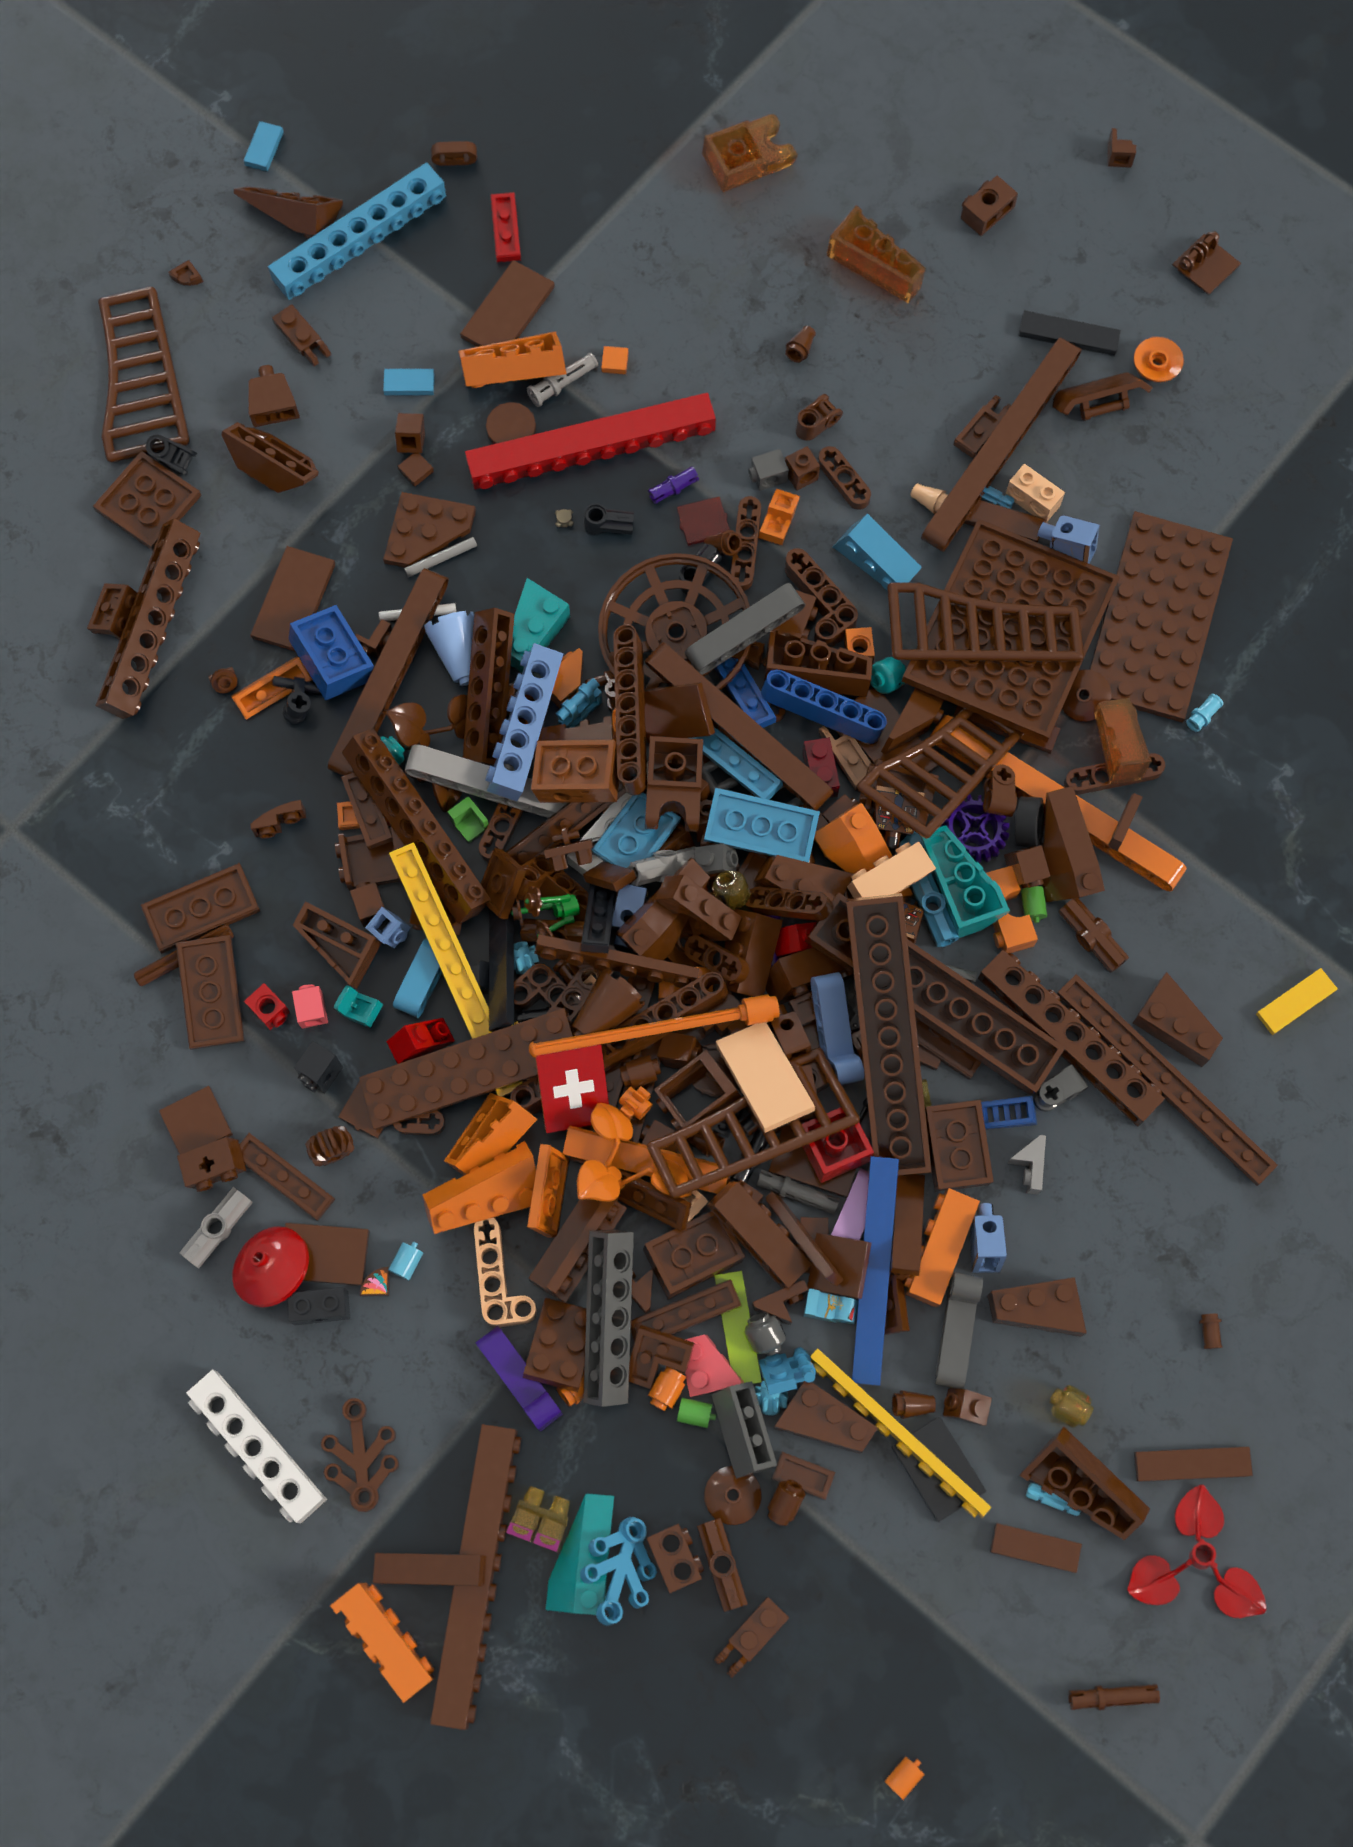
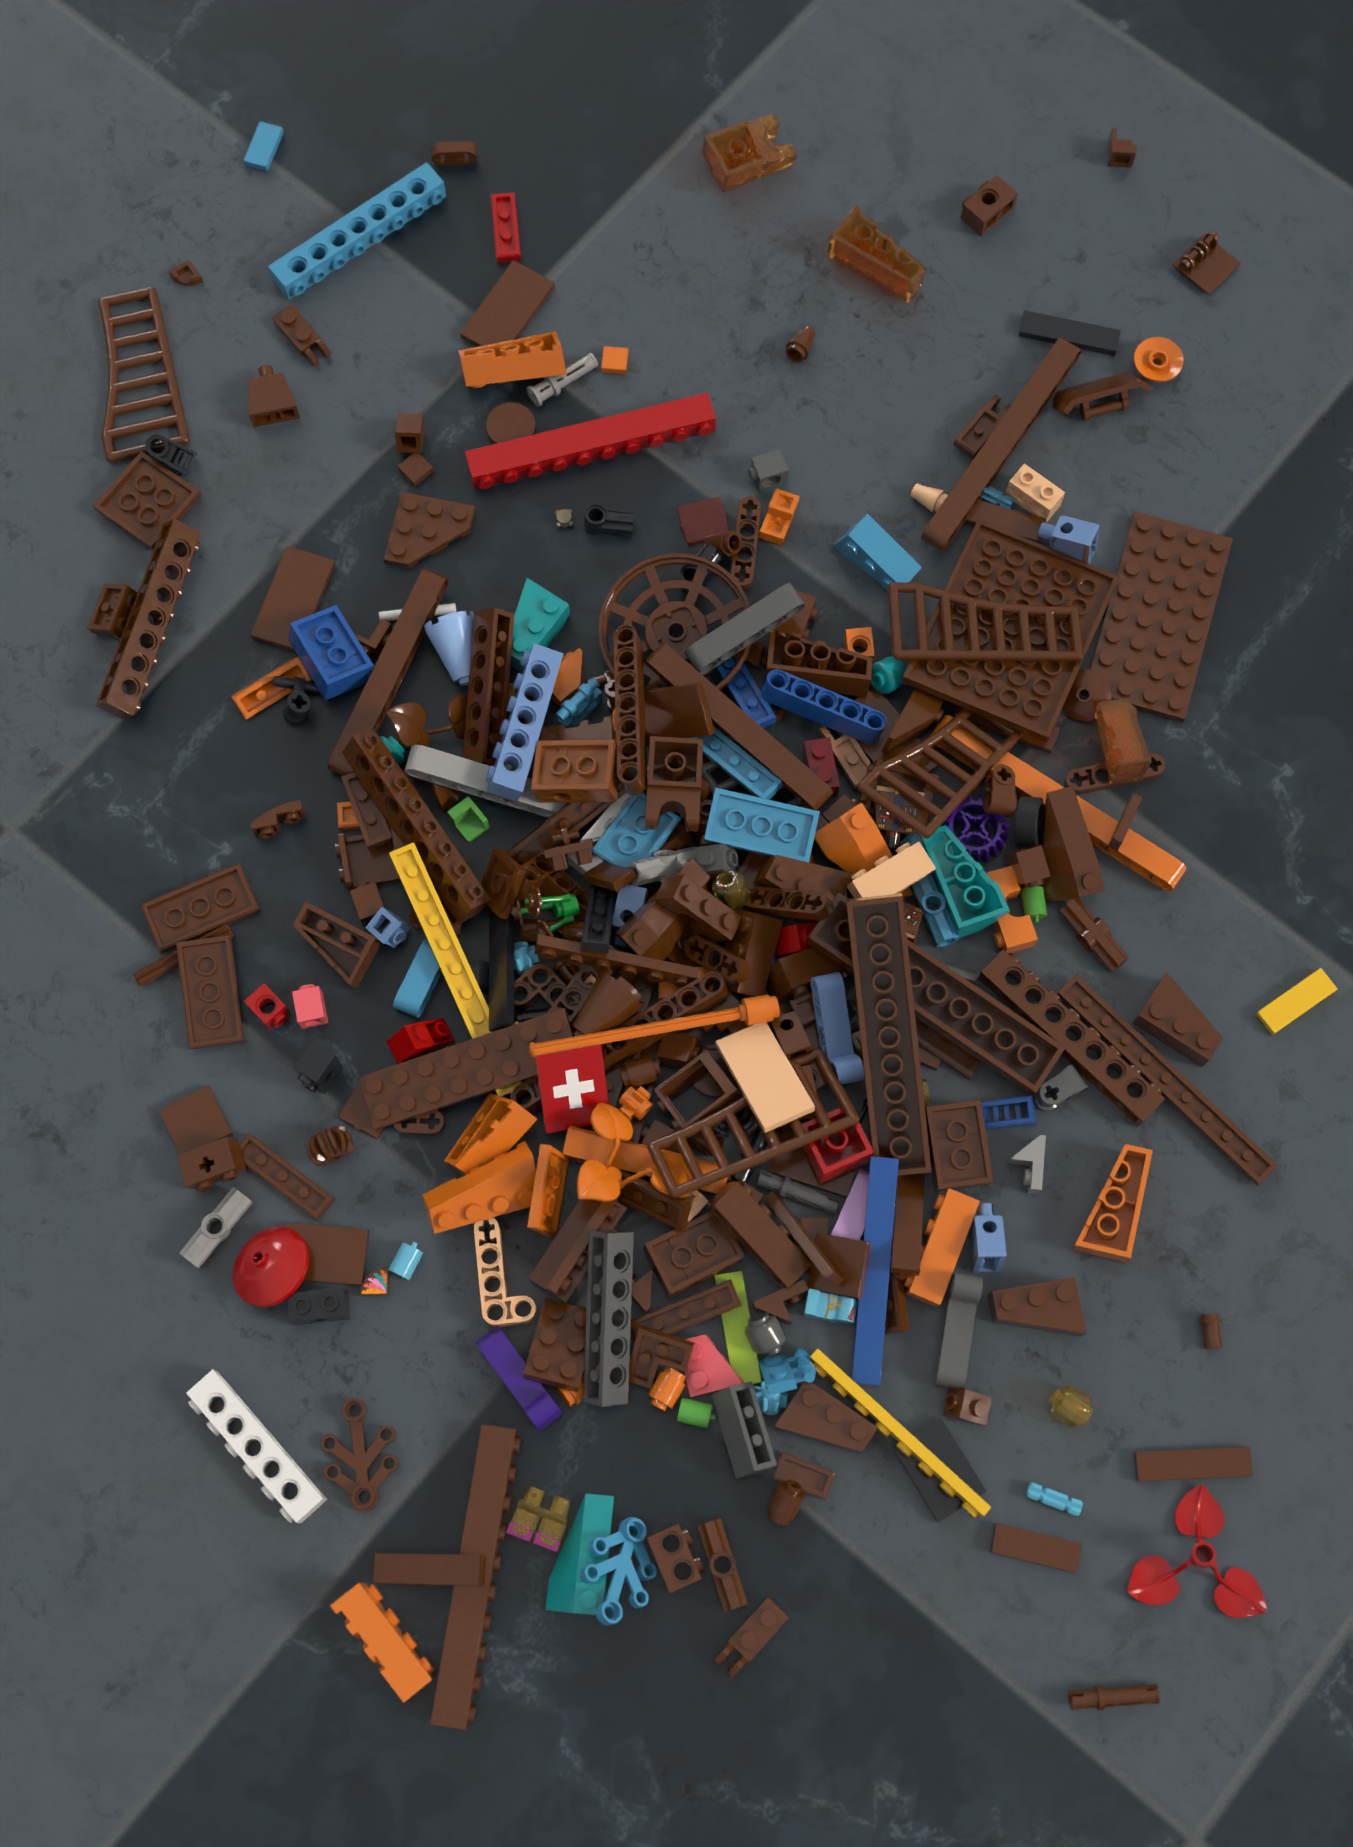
(223, 680): reddish brown plate -> none
(268, 458): reddish brown wedge -> none
(298, 213): reddish brown wedge -> none
(357, 1006): teal bracket -> none
(409, 381): dark azure tile -> none
(440, 556): light grey bar -> none
(487, 840): reddish brown beam -> none
(673, 485): dark purple pin -> none
(722, 1507): reddish brown dish -> none
(802, 468): reddish brown brick -> none
(820, 415): reddish brown piece -> none
(824, 589): reddish brown beam -> none
(844, 489): reddish brown beam -> none
(904, 1777): orange piece -> none
(912, 1404): reddish brown cone -> none
(1086, 1484): reddish brown wedge -> none
(1116, 1214): none -> orange wedge
(1202, 715): medium azure pin -> none

